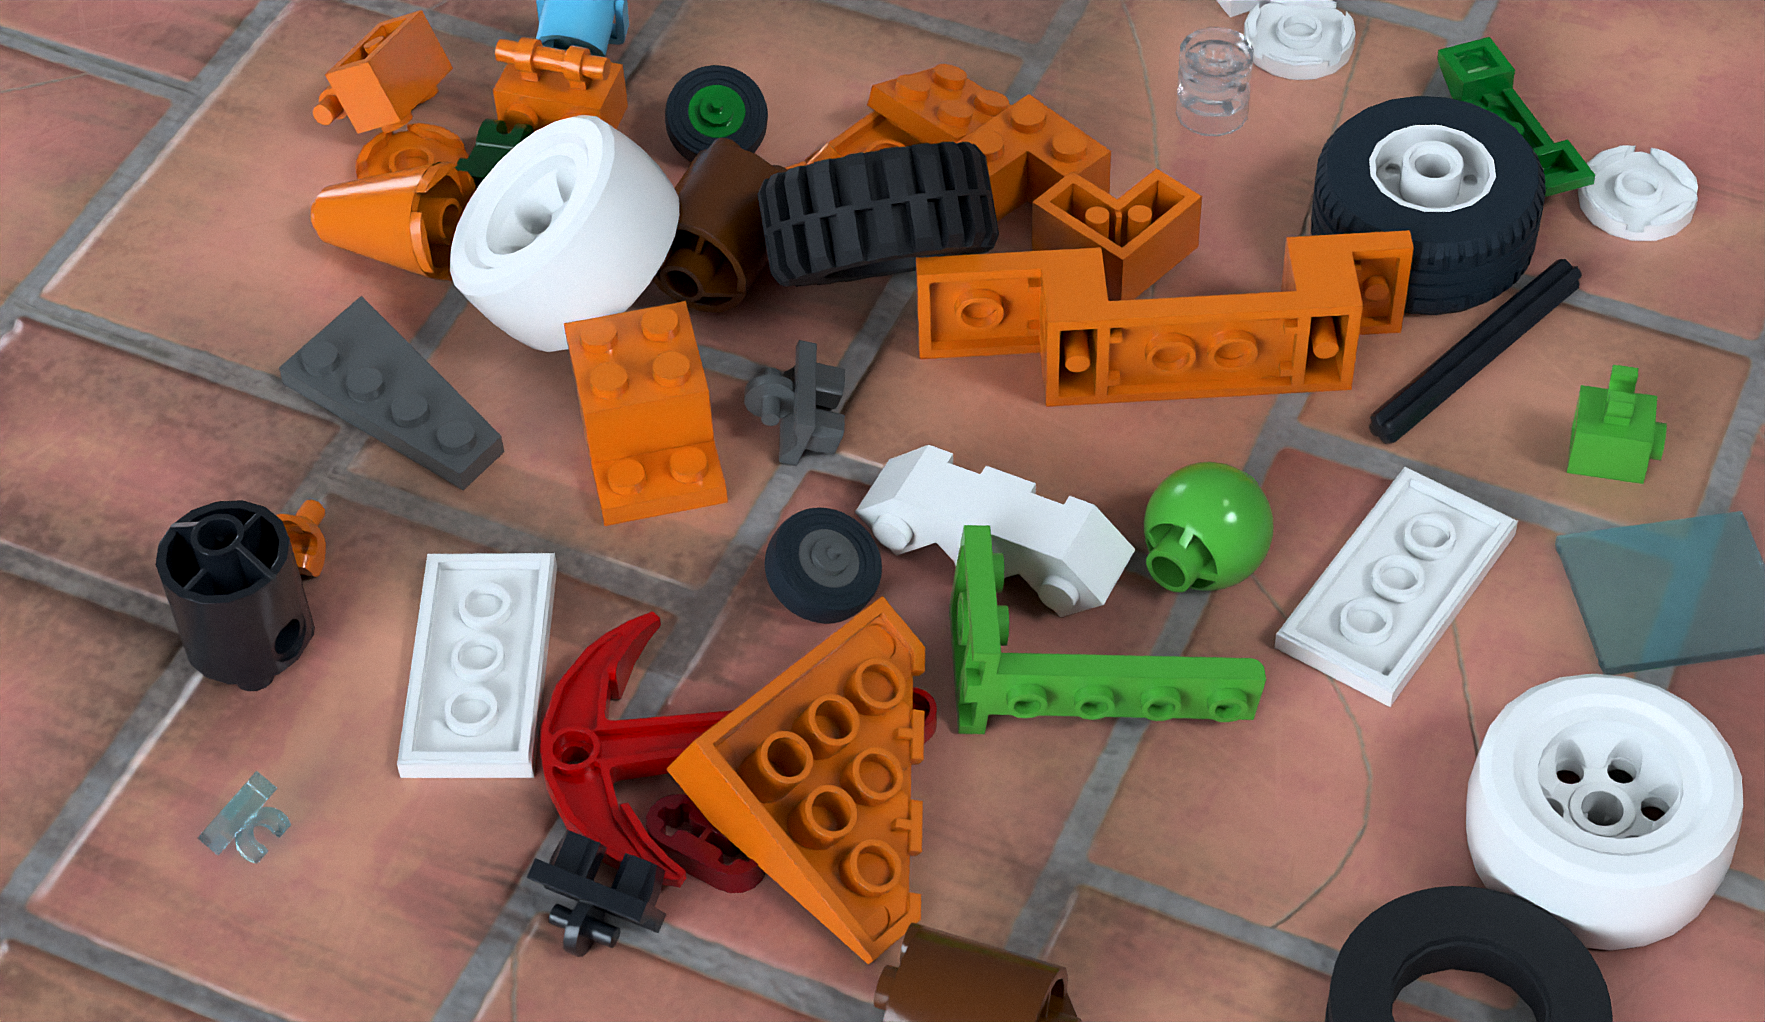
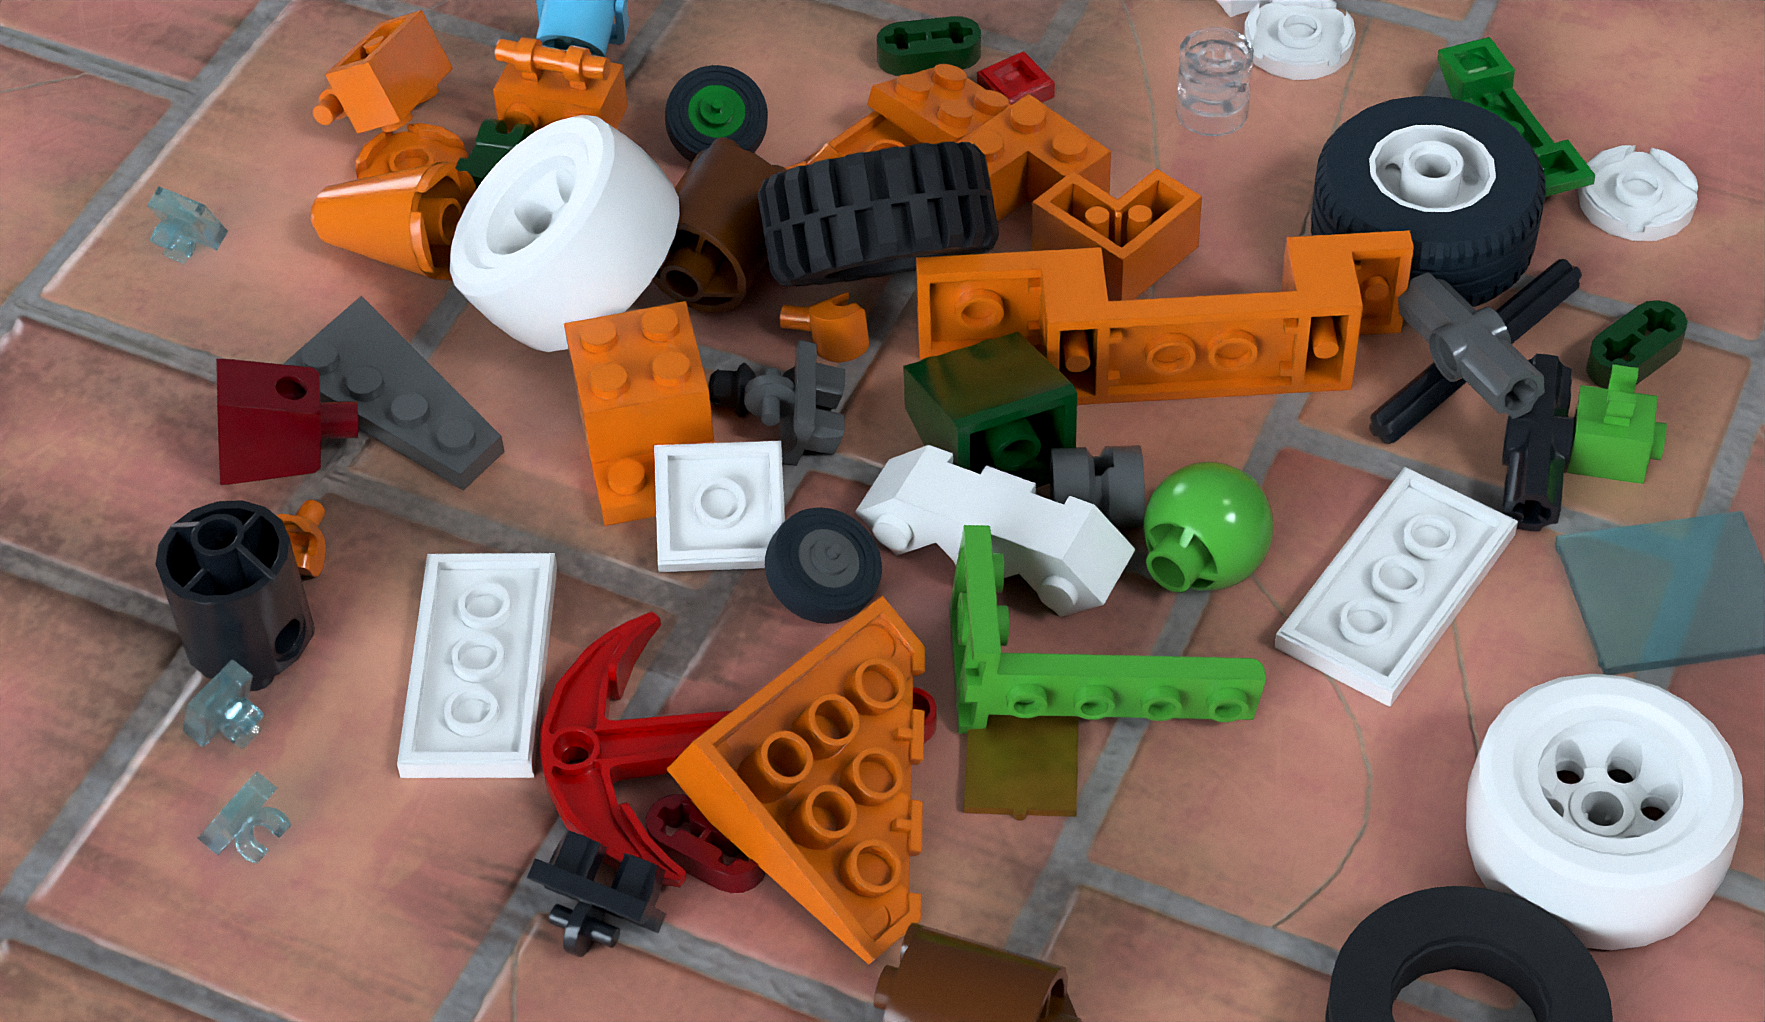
(183, 225): none -> clear light blue tile
(224, 707): none -> clear light blue tile
(274, 420): none -> dark red torso
(717, 504): none -> white tile
(728, 388): none -> black piece
(835, 326): none -> orange piece
(928, 44): none -> dark green beam
(993, 406): none -> dark green slope
(1017, 78): none -> red tile
(1023, 767): none -> pearl gold piece
(1108, 481): none -> dark grey wheel
(1471, 345): none -> dark grey piece
(1539, 450): none -> black piece
(1628, 337): none -> dark green beam

